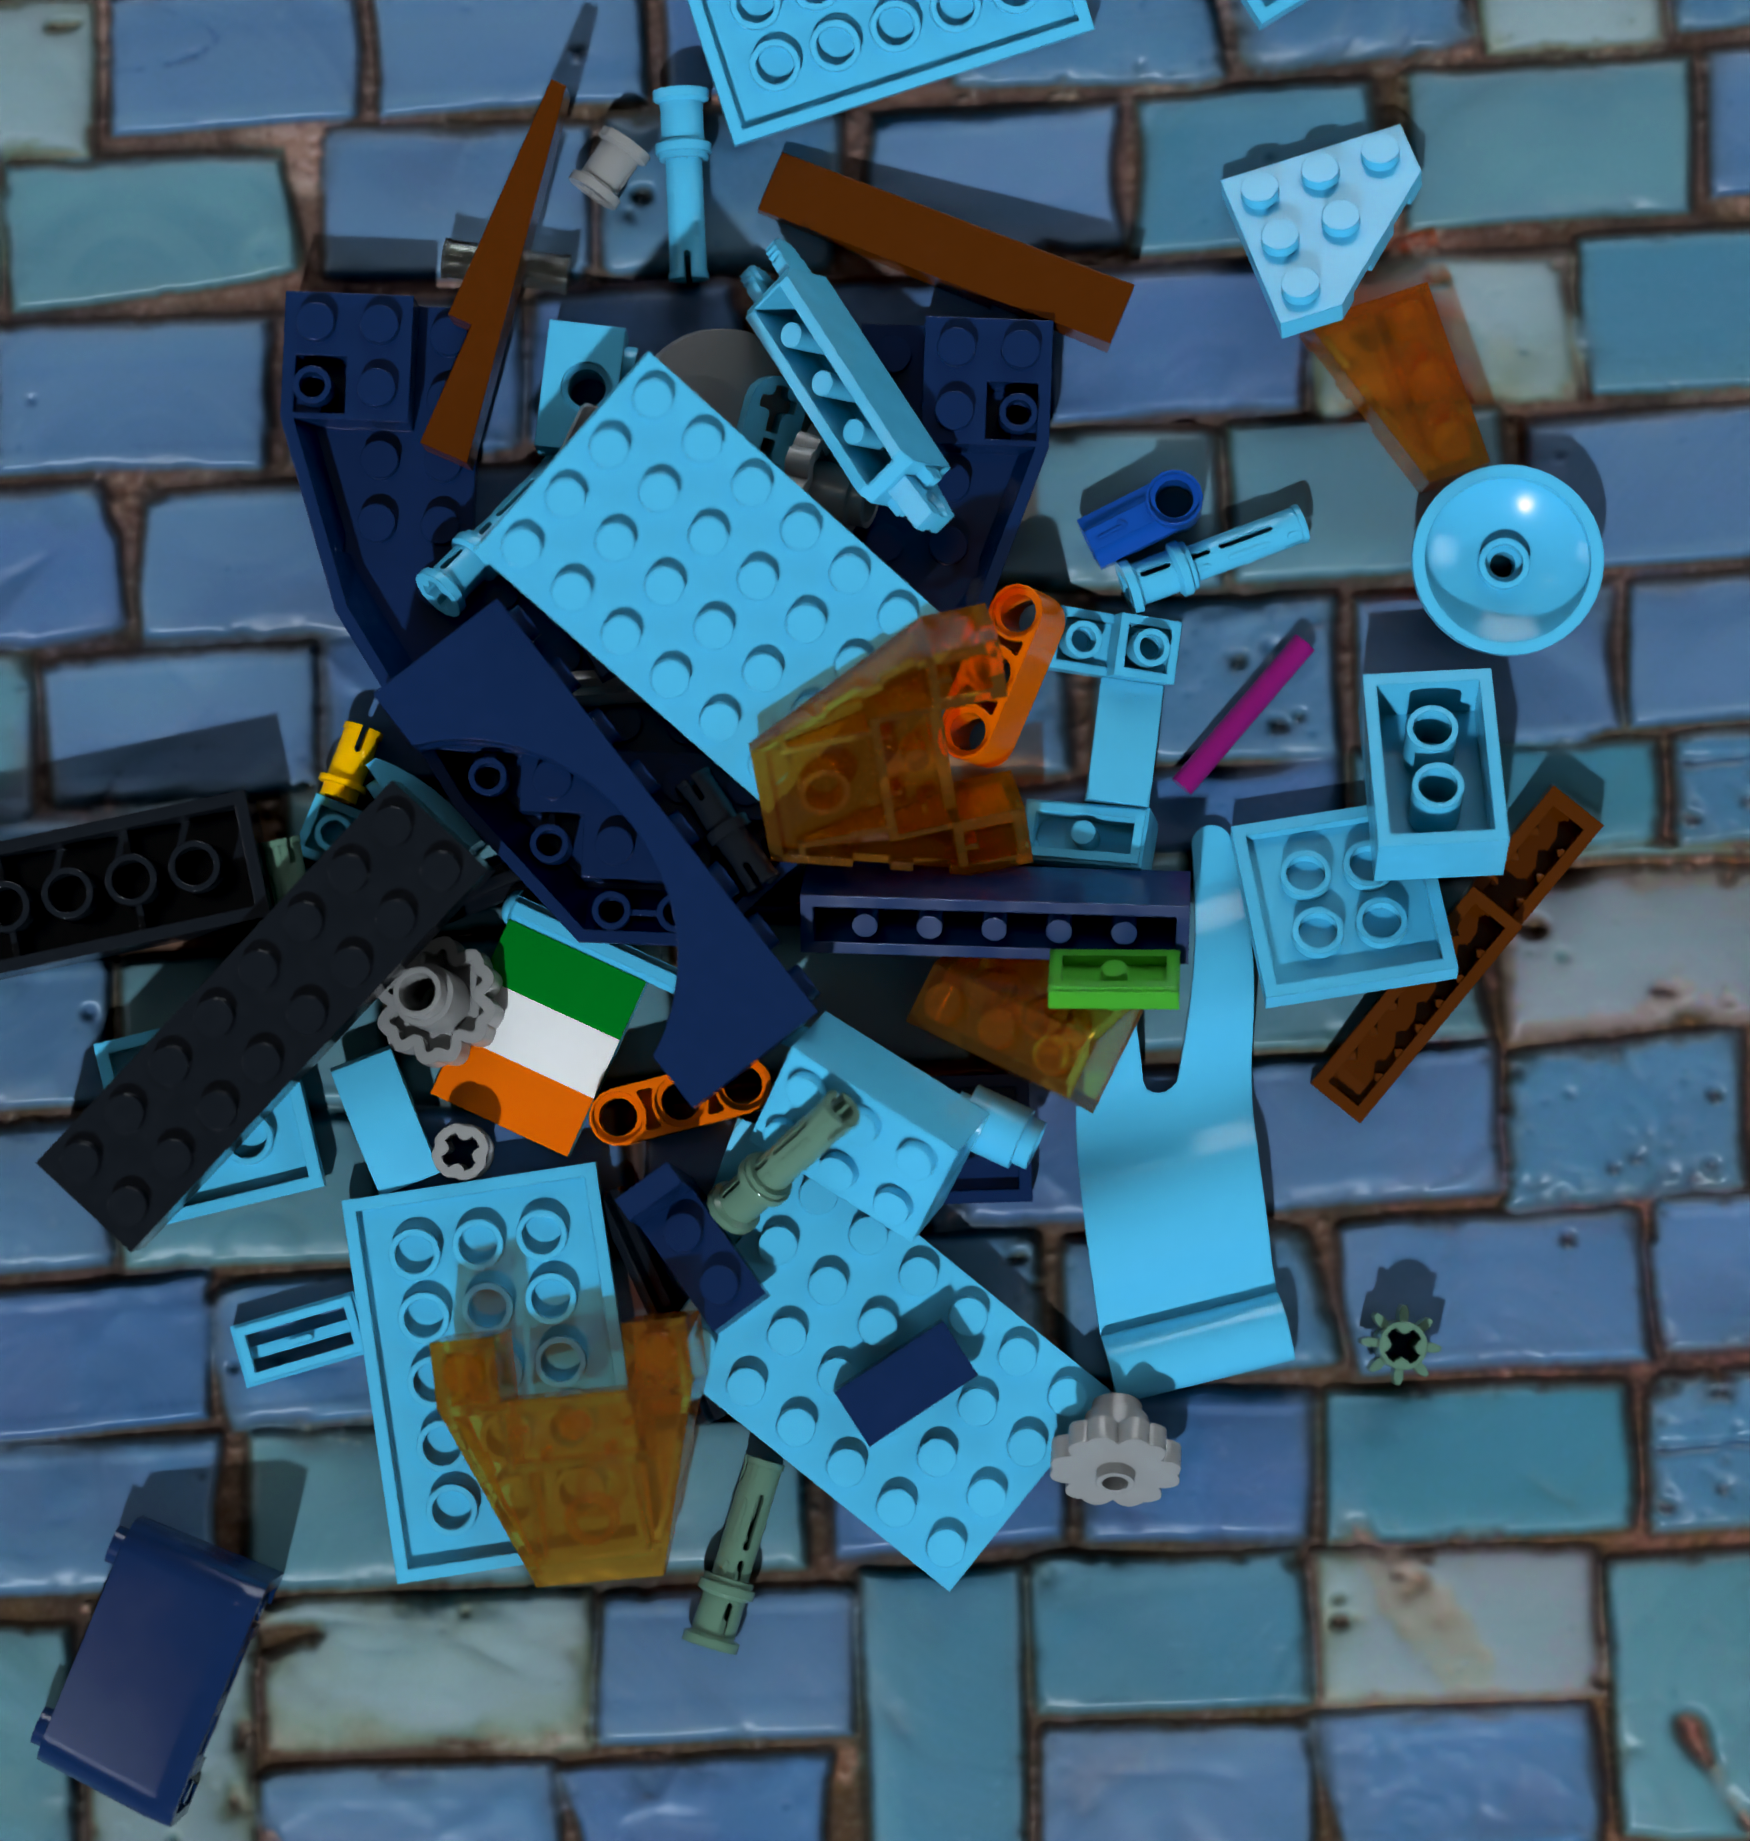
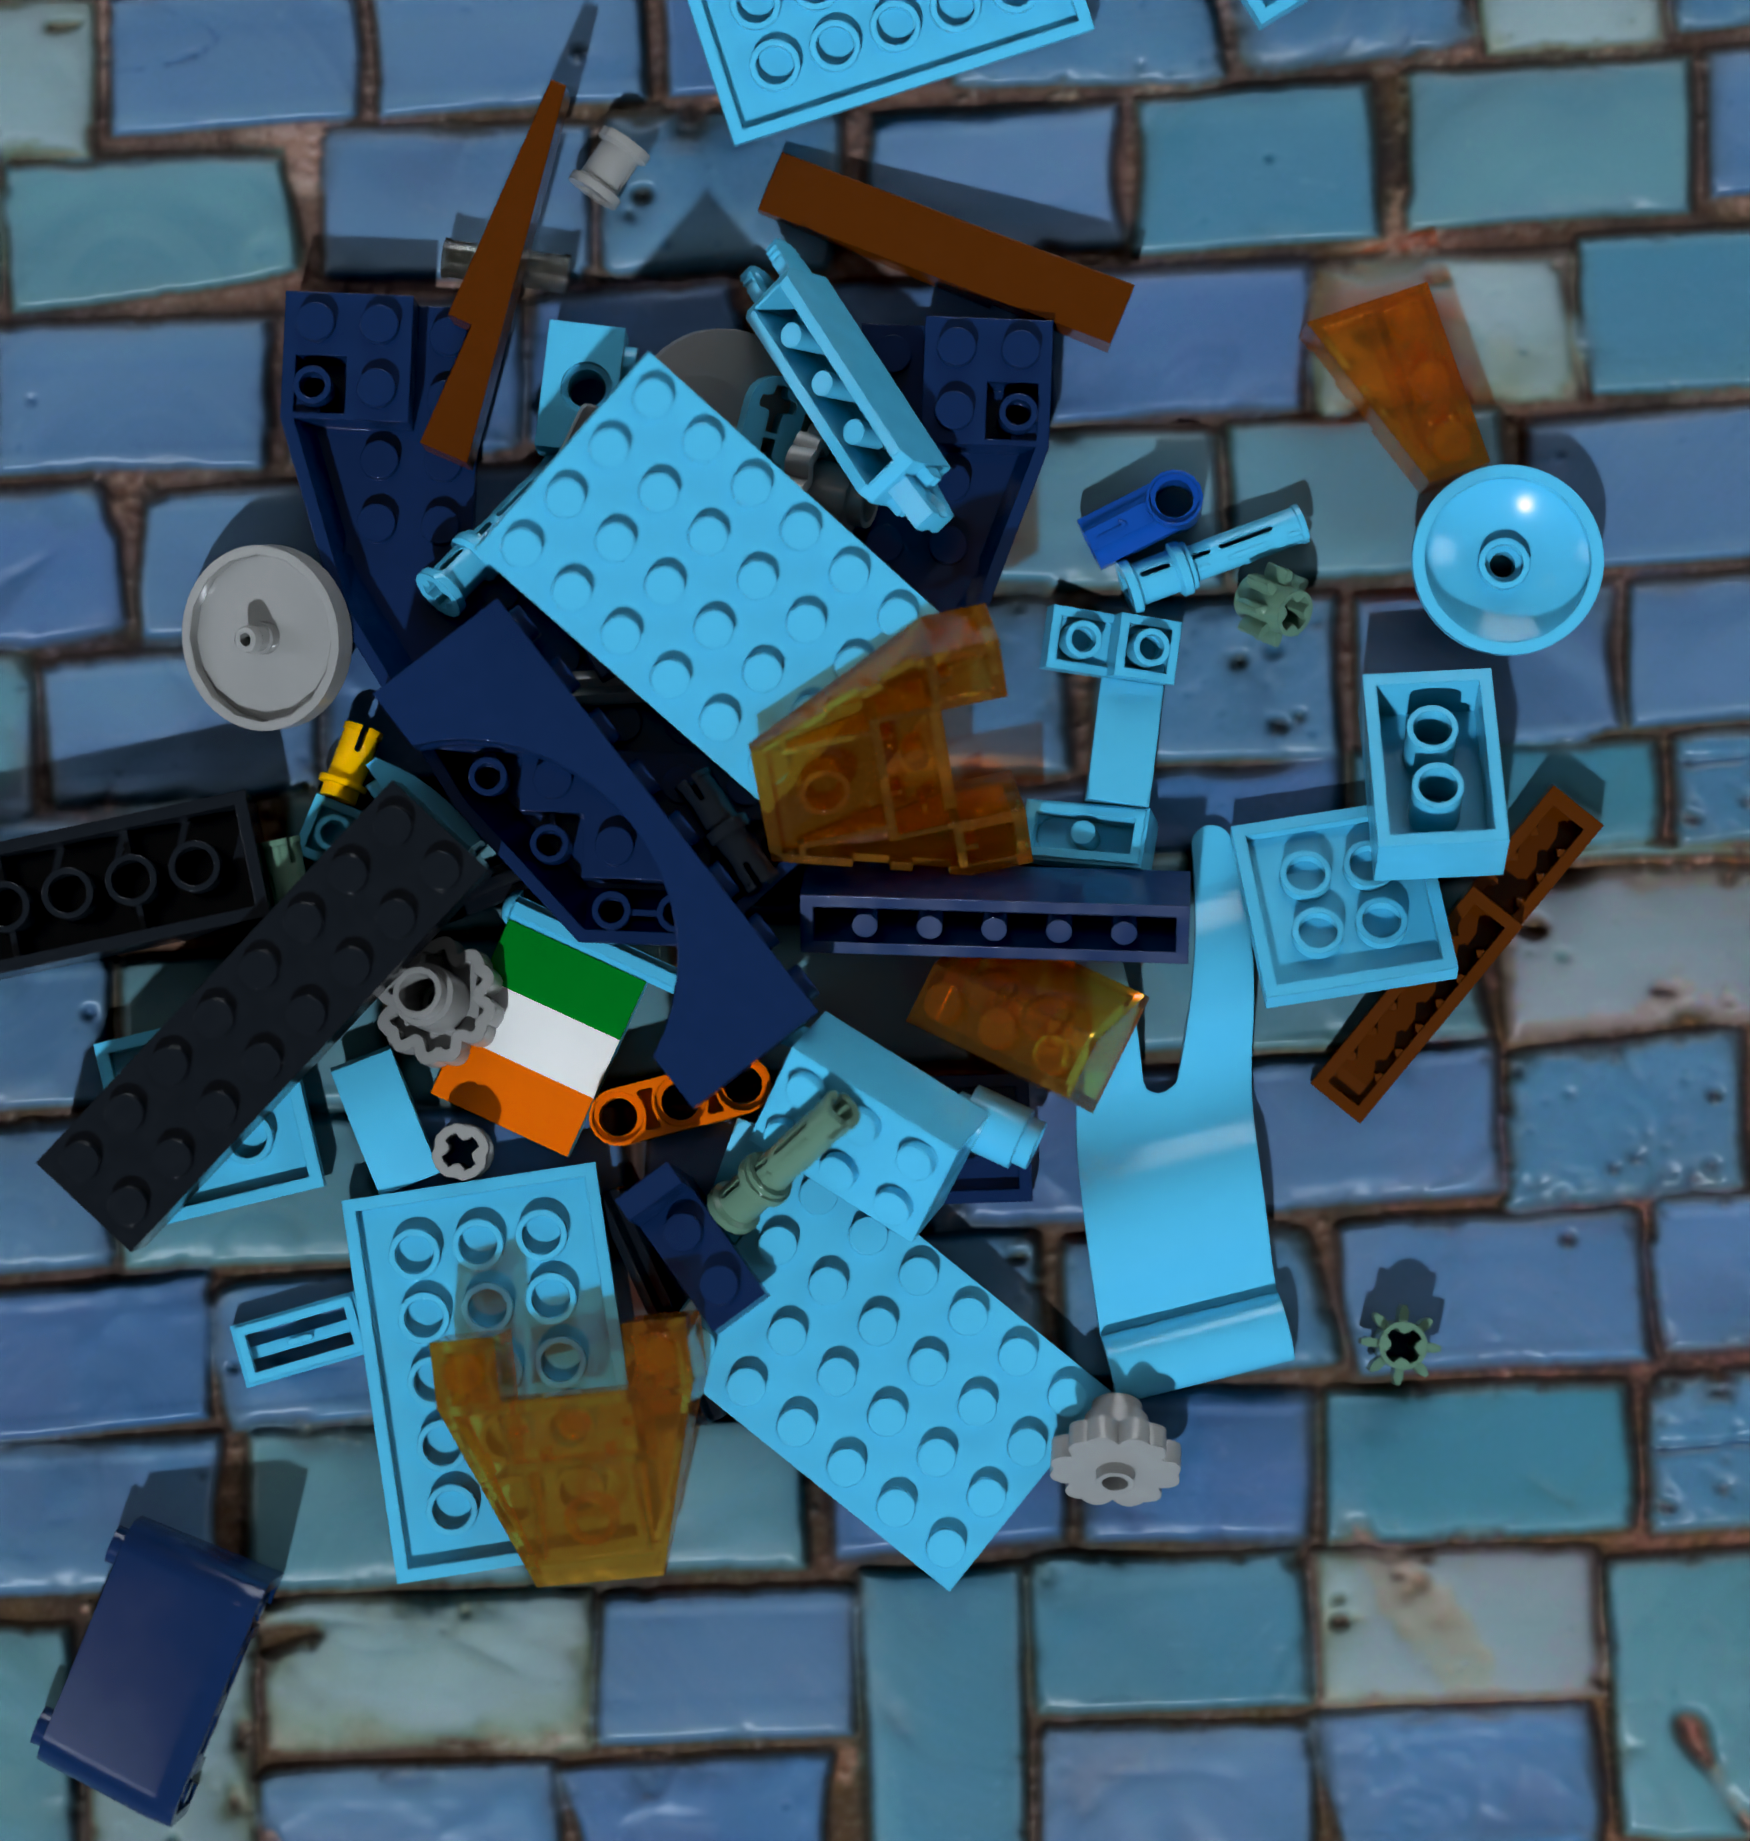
(267, 637): none -> light grey piece
(683, 152): medium azure pin -> none
(727, 1585): sand green pin -> none
(905, 1382): dark blue tile -> none
(1029, 658): orange beam -> none
(1114, 979): bright green plate -> none
(1243, 714): magenta bar -> none
(1273, 604): none -> sand green gear
(1321, 223): medium azure plate -> none

